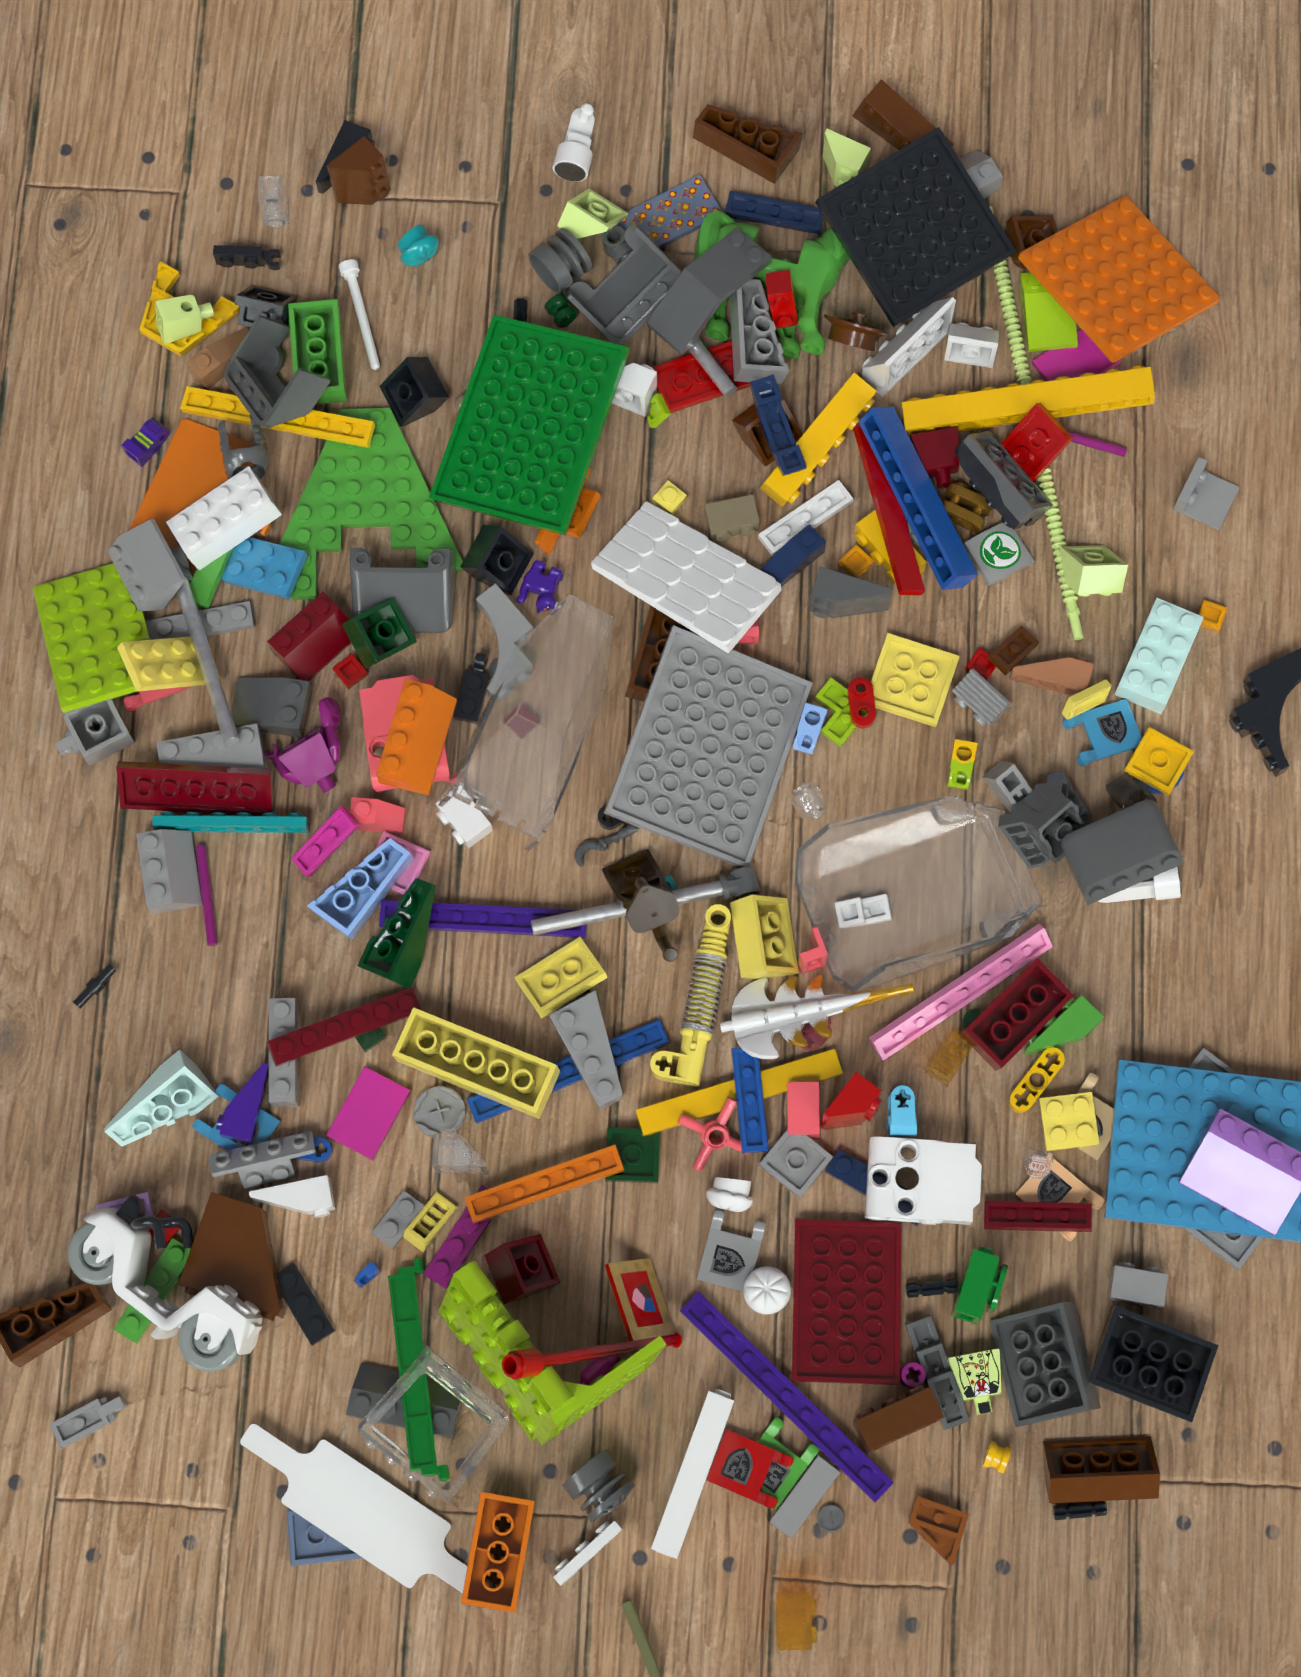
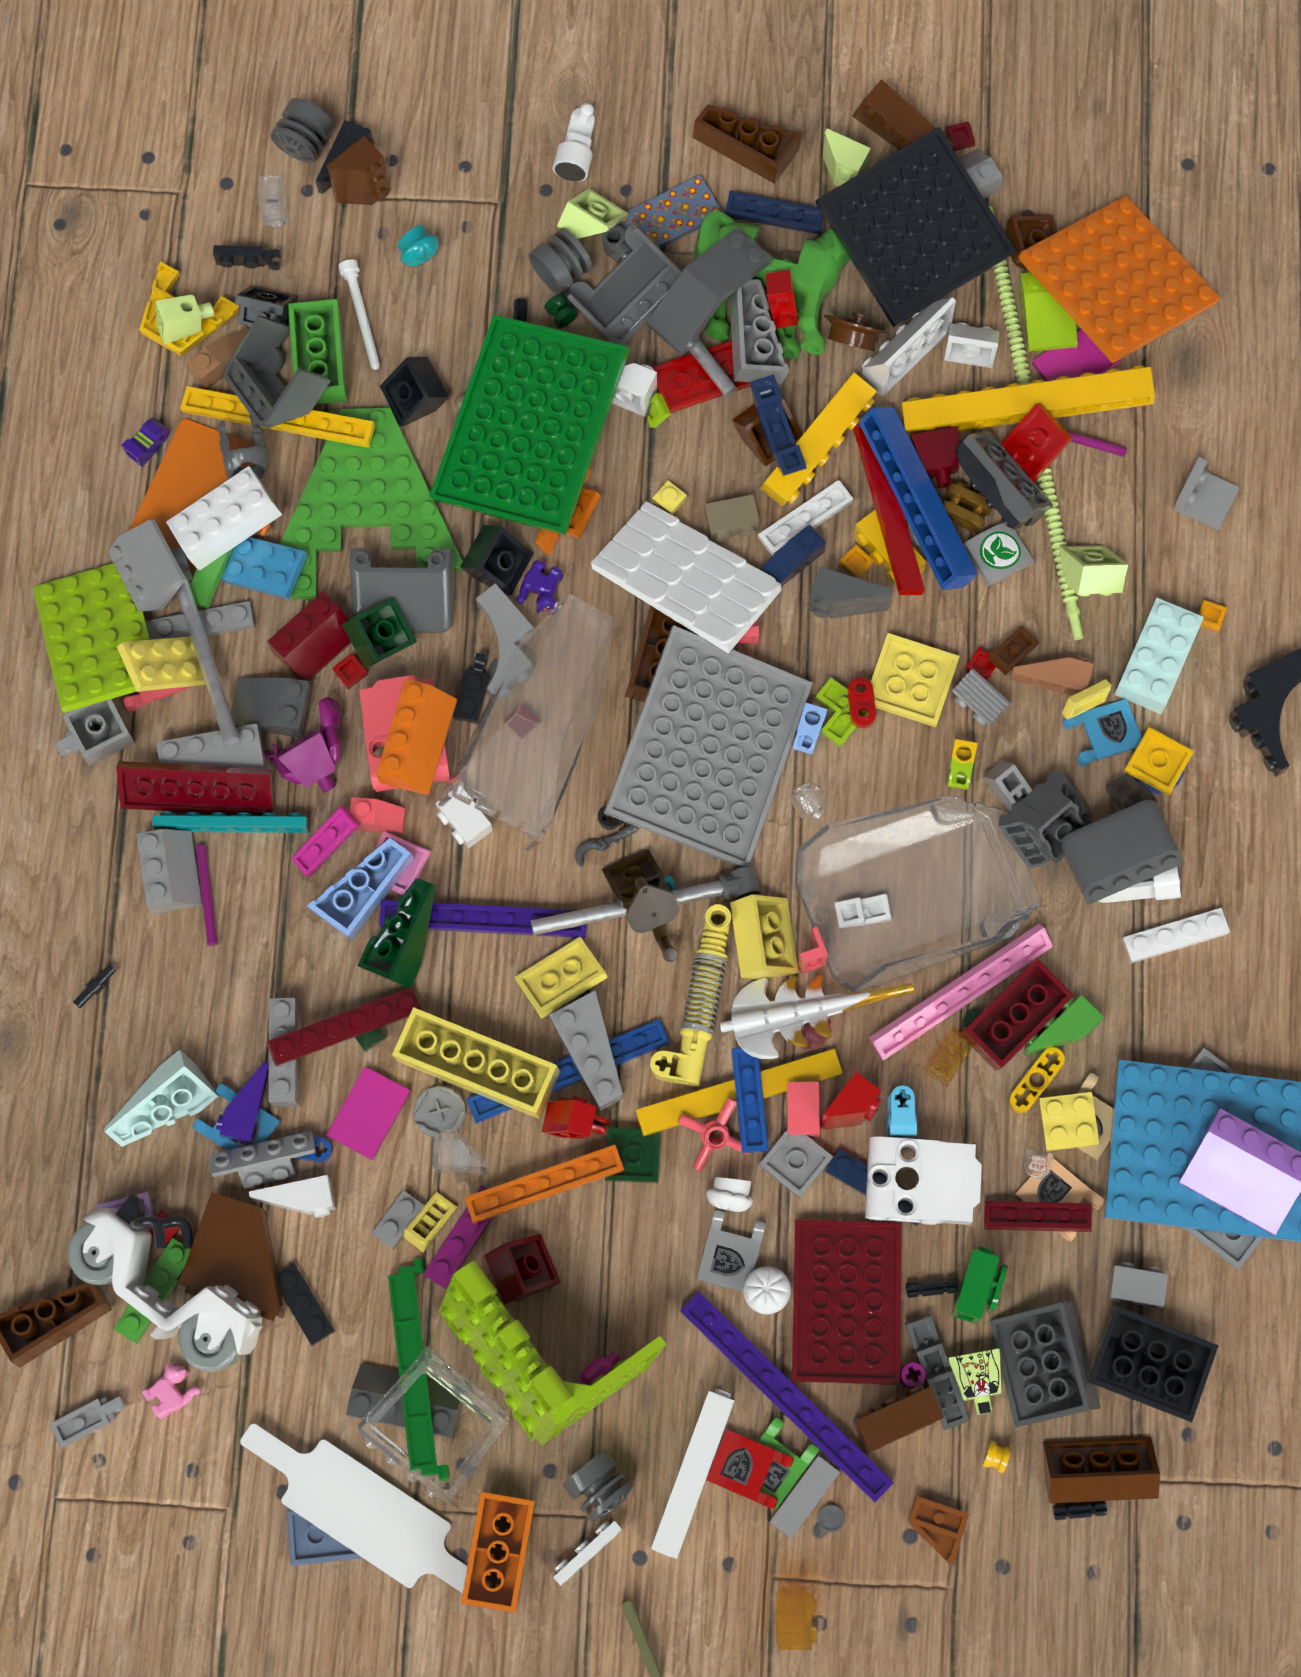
(165, 1389): none -> bright pink animal
(302, 130): none -> dark grey wheel
(366, 1275): blue tile -> none
(572, 1119): none -> red brick
(641, 1311): flag -> none
(960, 136): none -> dark red tile
(1176, 935): none -> white plate

